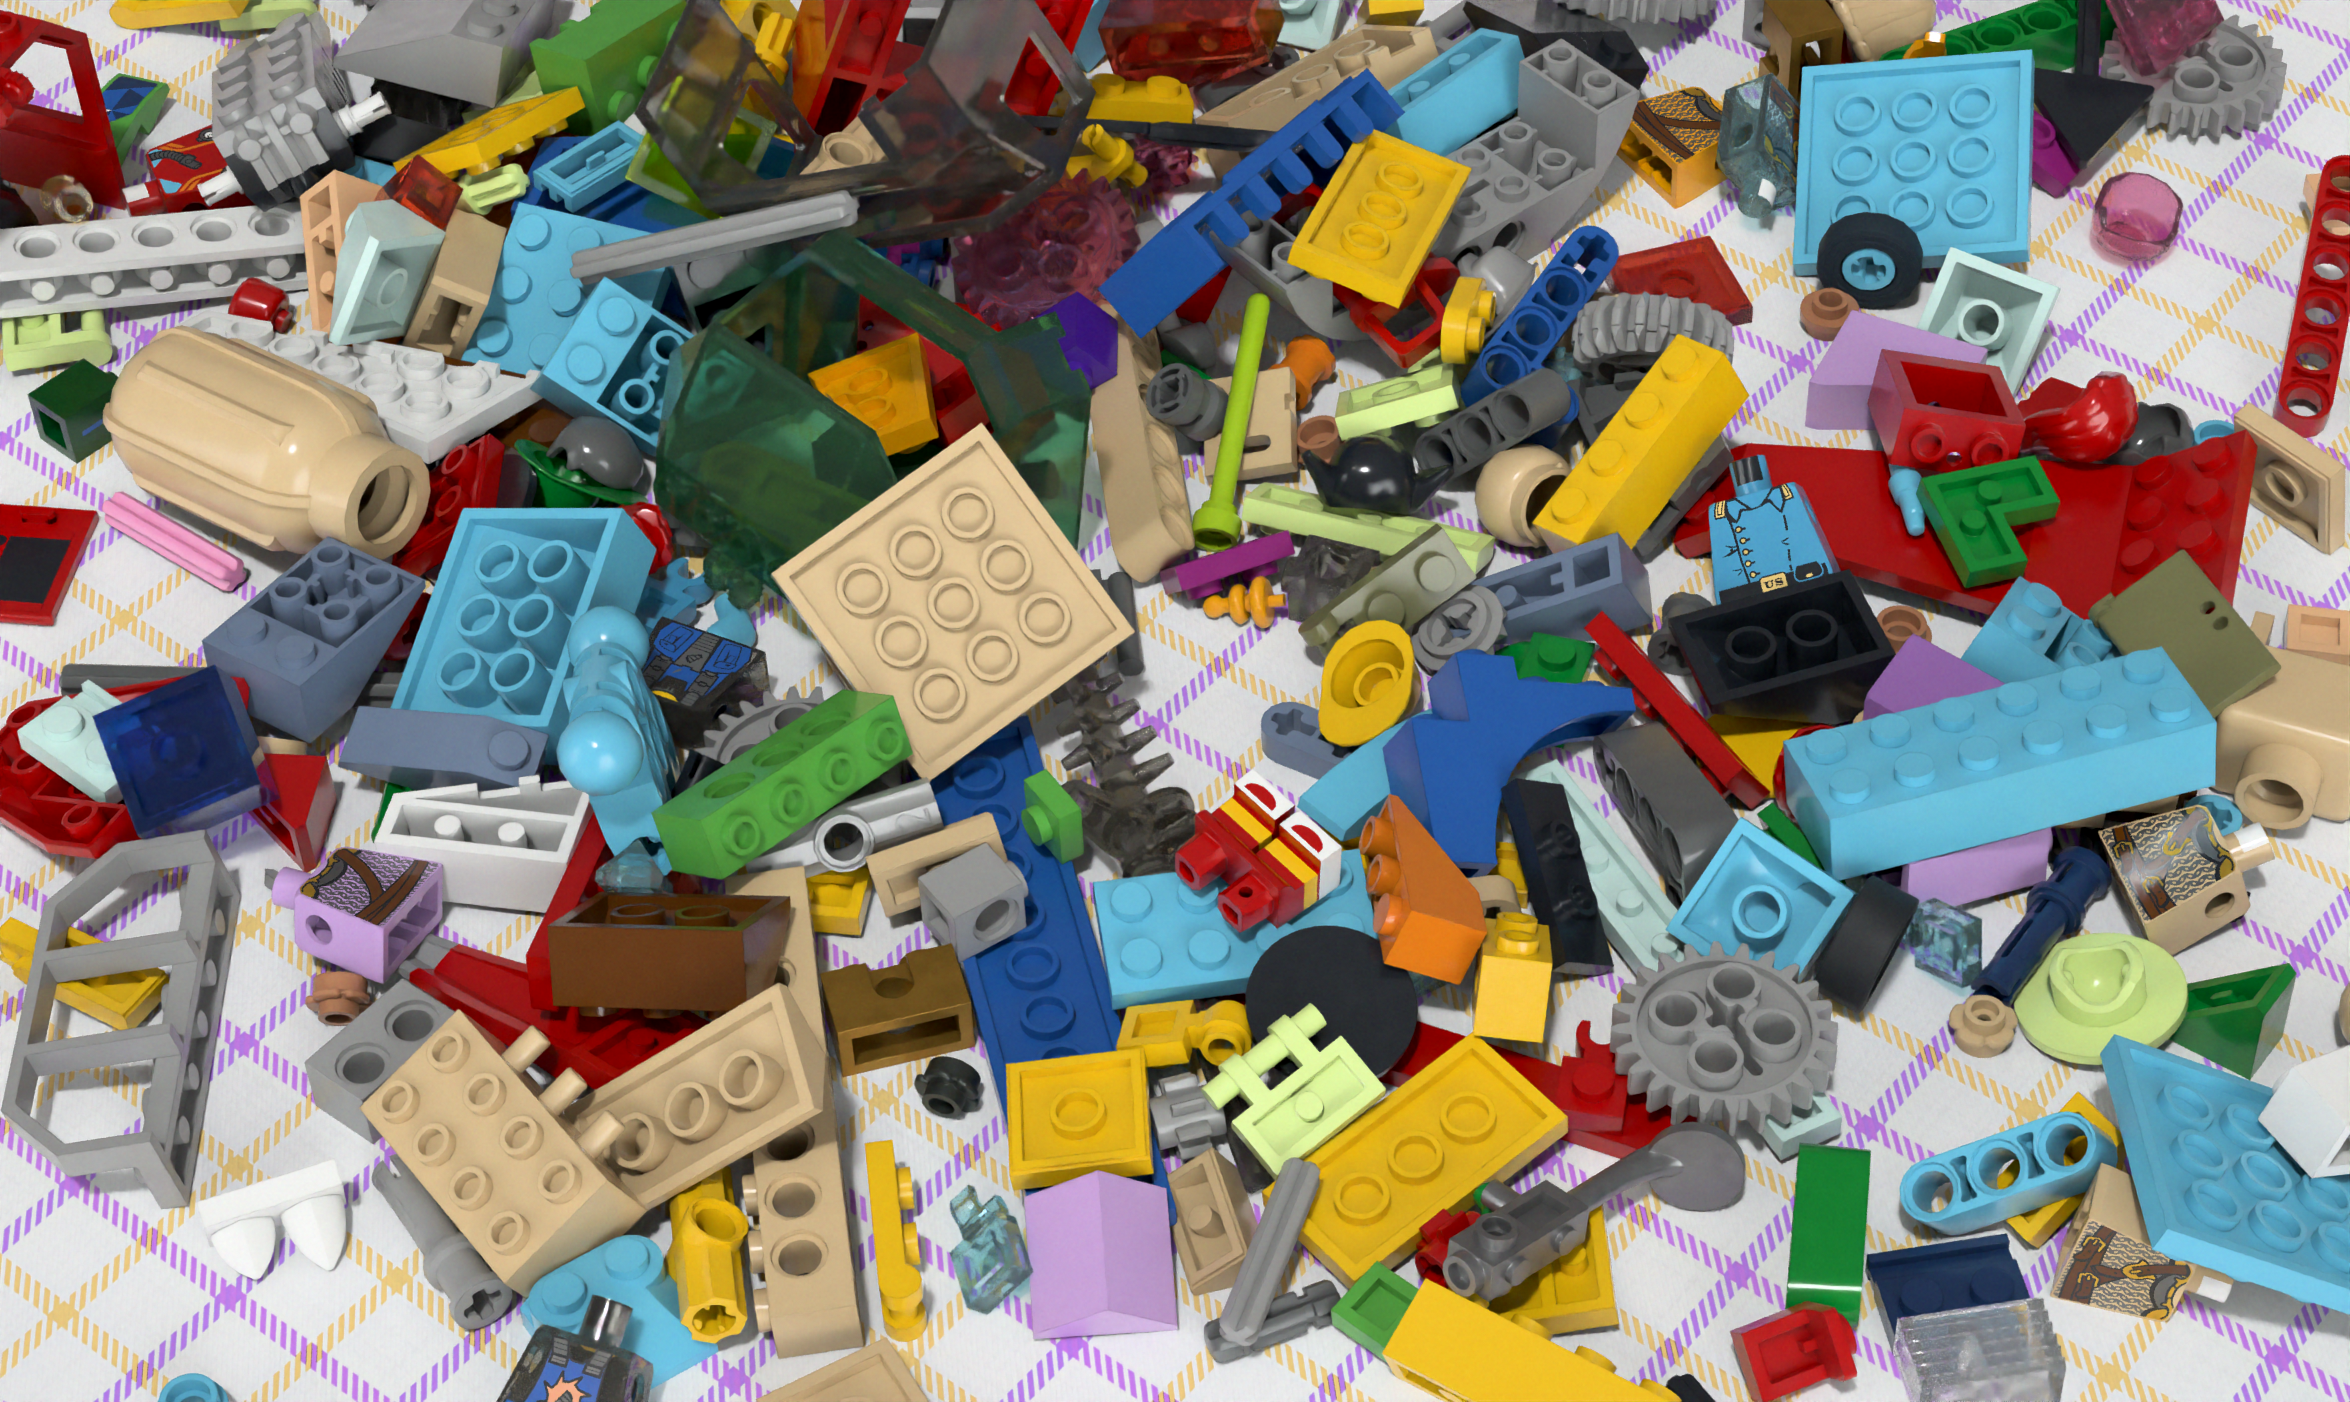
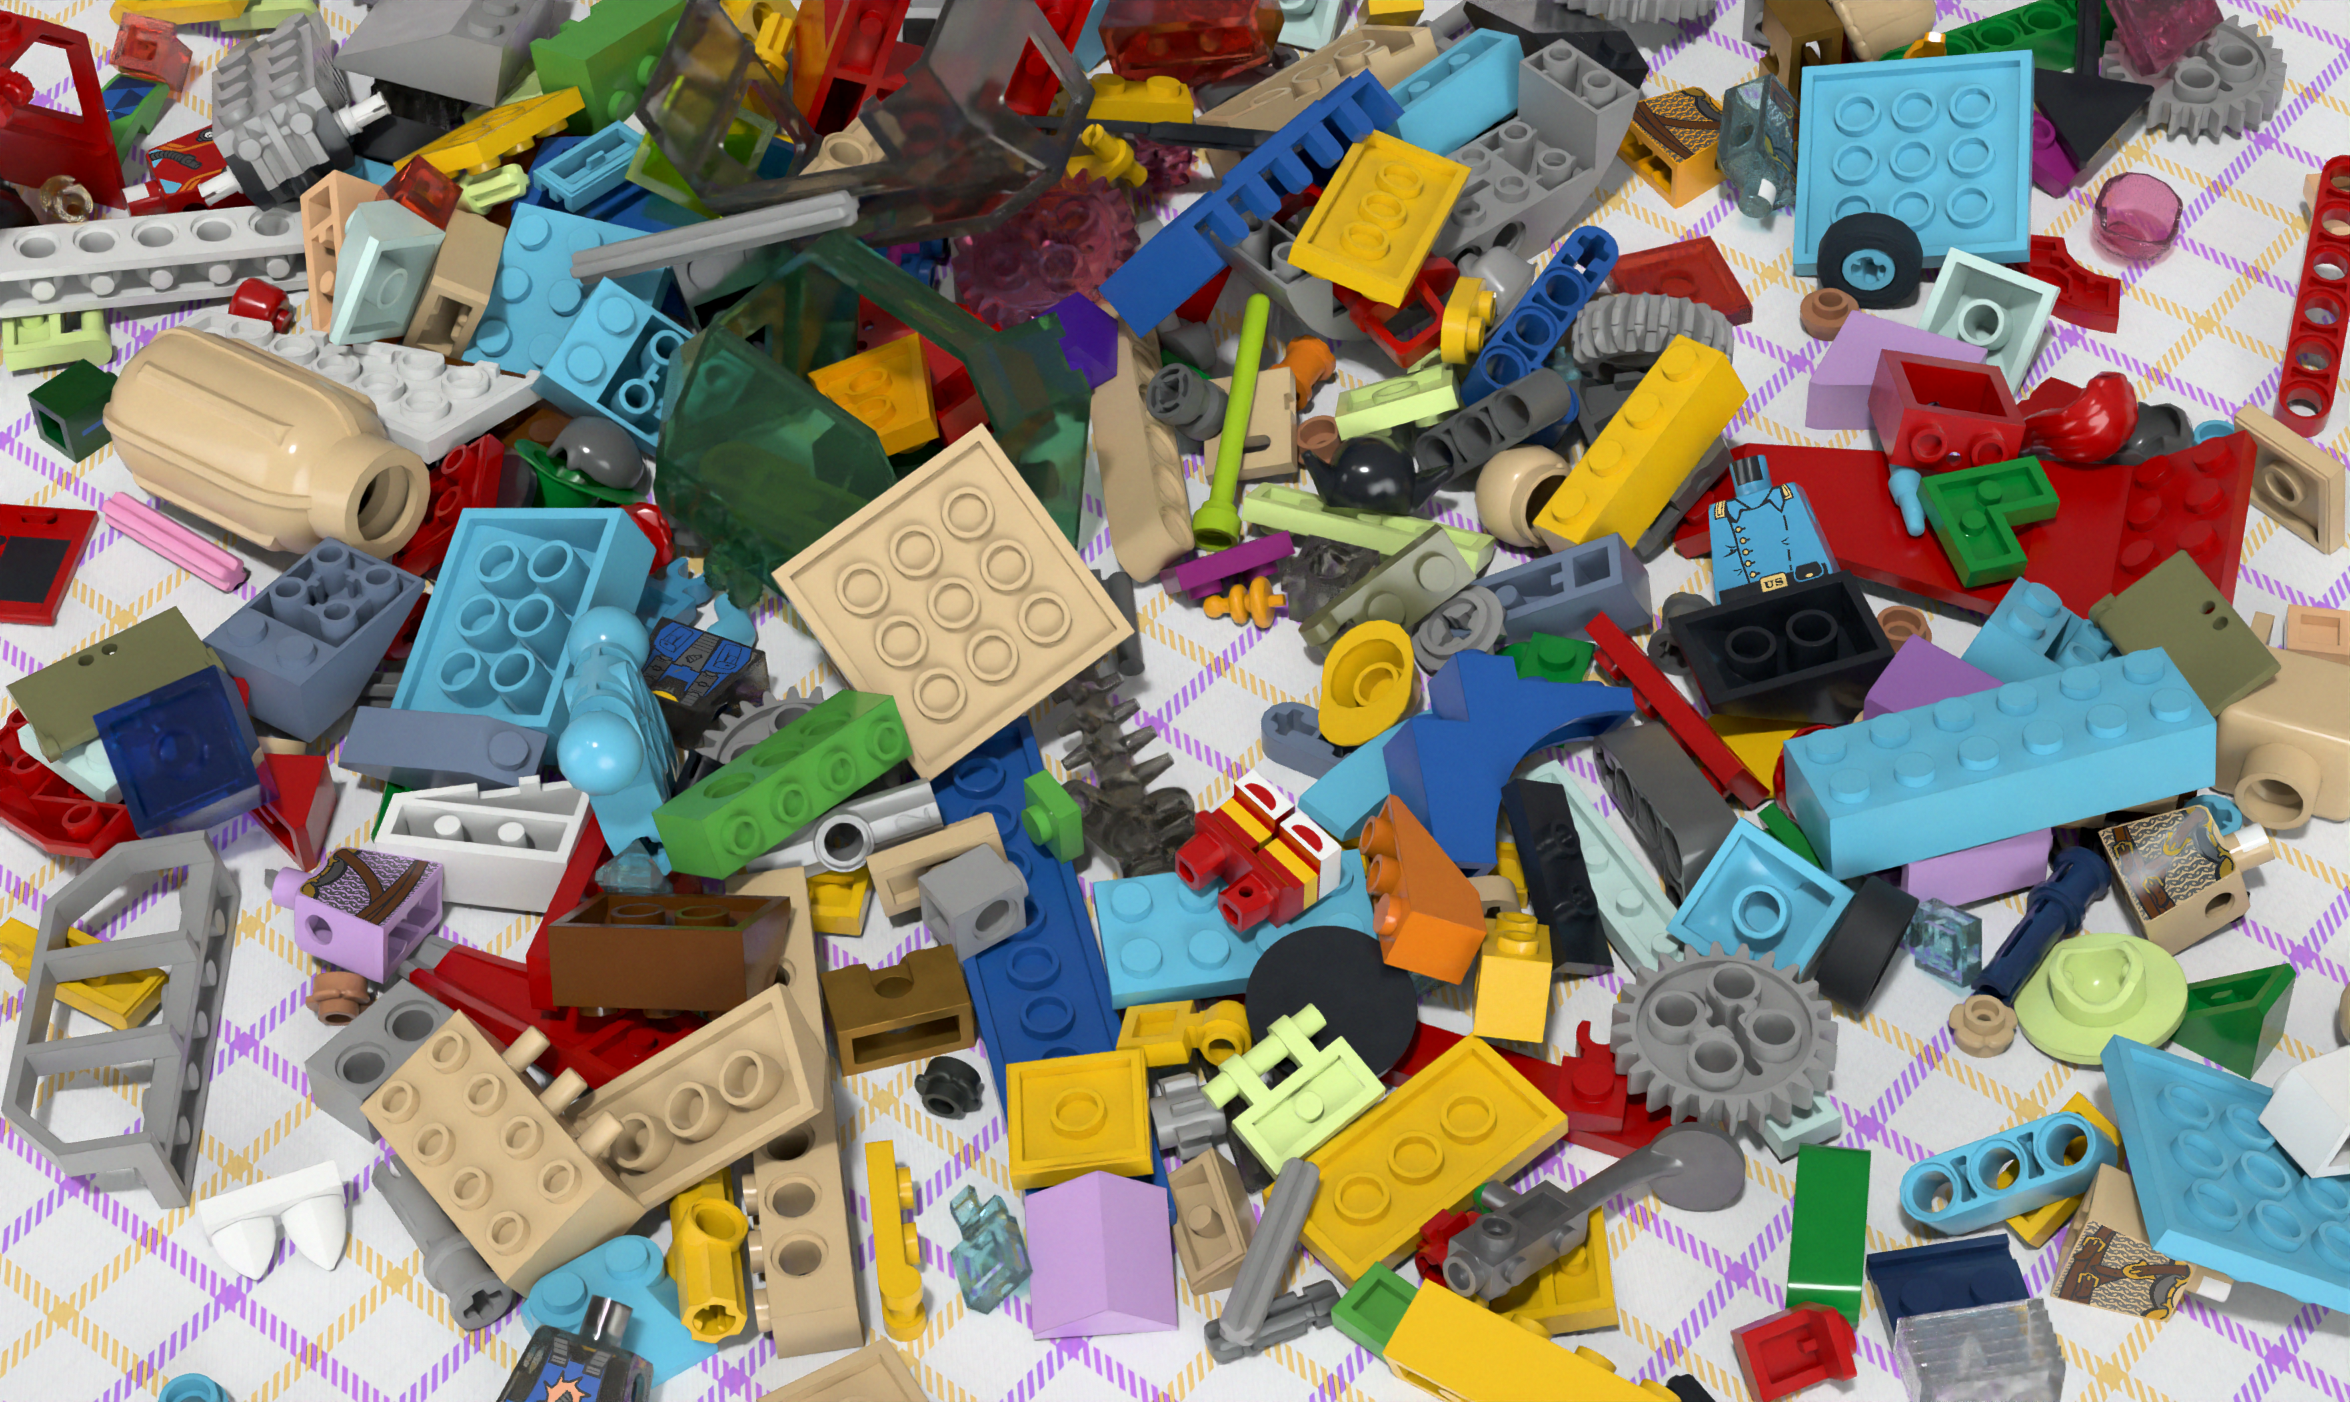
(67, 694): none -> olive door
(151, 51): none -> clear red brick
(2084, 296): none -> red tile

